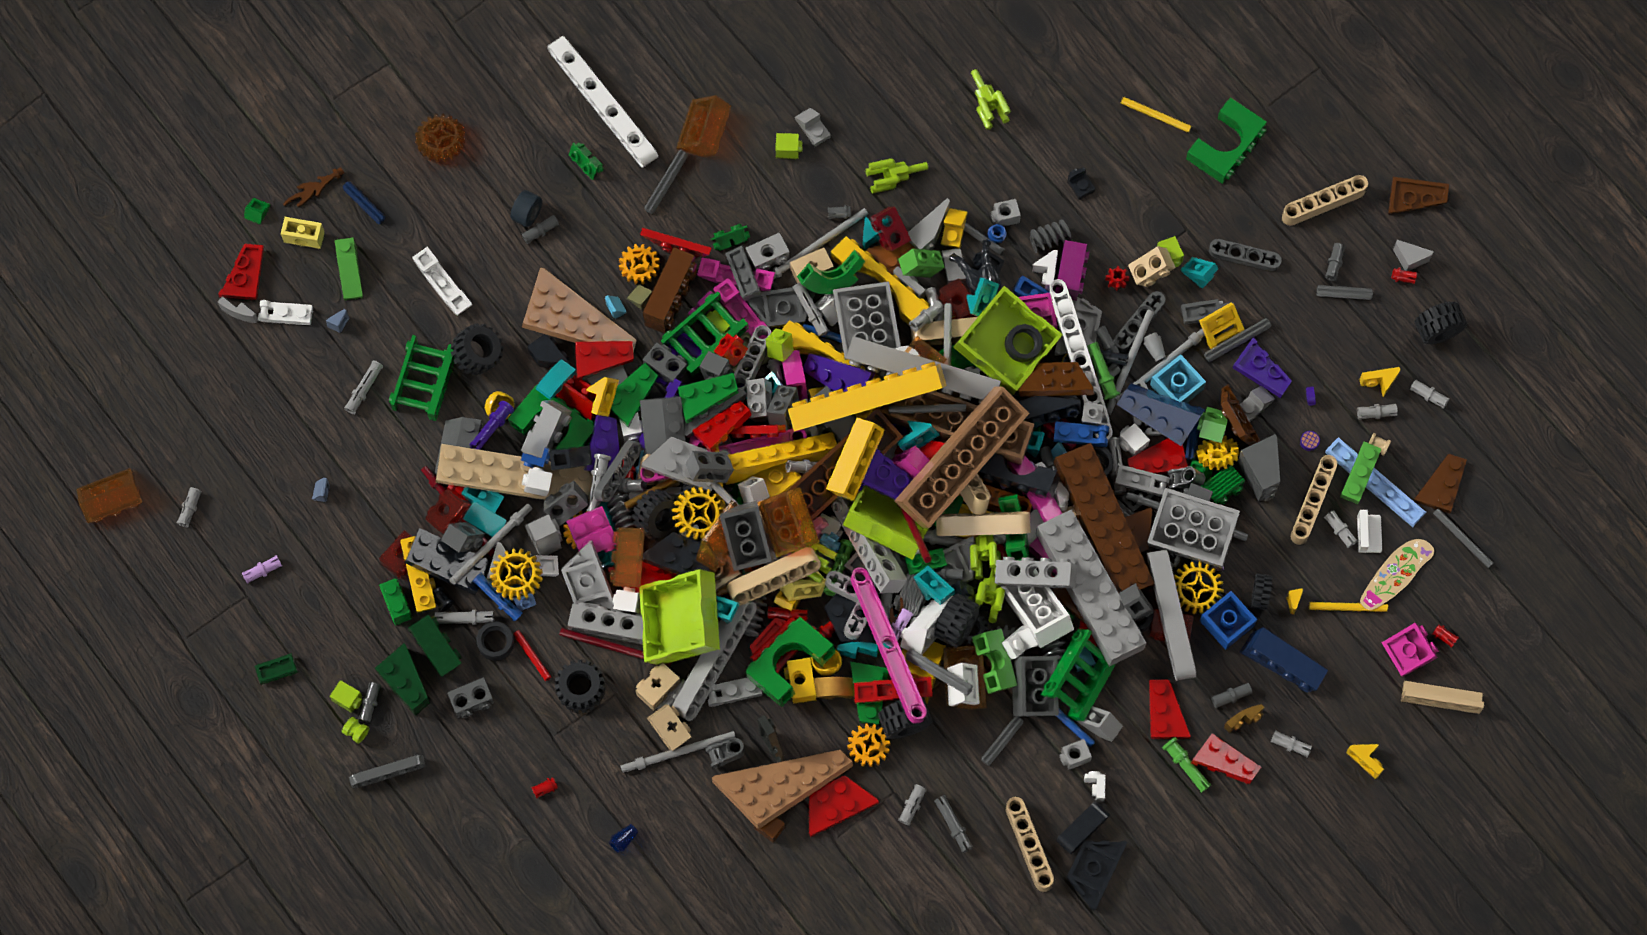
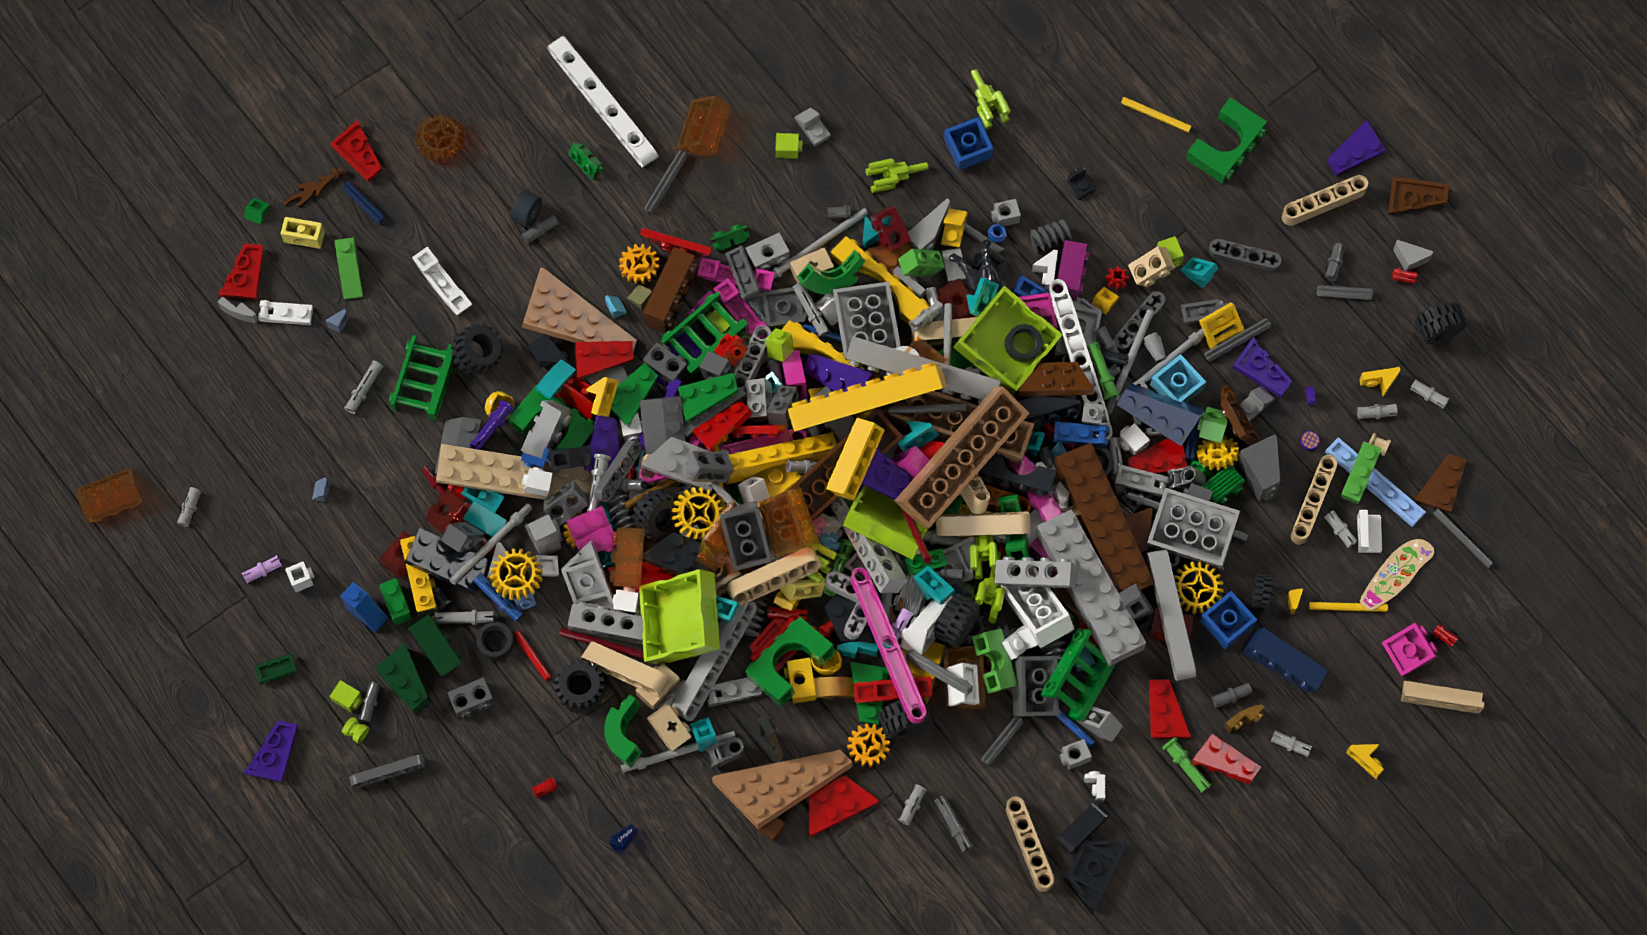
(274, 754): none -> dark purple wing
(300, 576): none -> white brick
(356, 151): none -> red wing
(363, 607): none -> blue slope
(616, 731): none -> green arch
(625, 668): none -> tan beam
(703, 734): none -> teal slope
(968, 143): none -> blue brick
(1105, 300): none -> yellow slope
(1356, 150): none -> dark purple wing

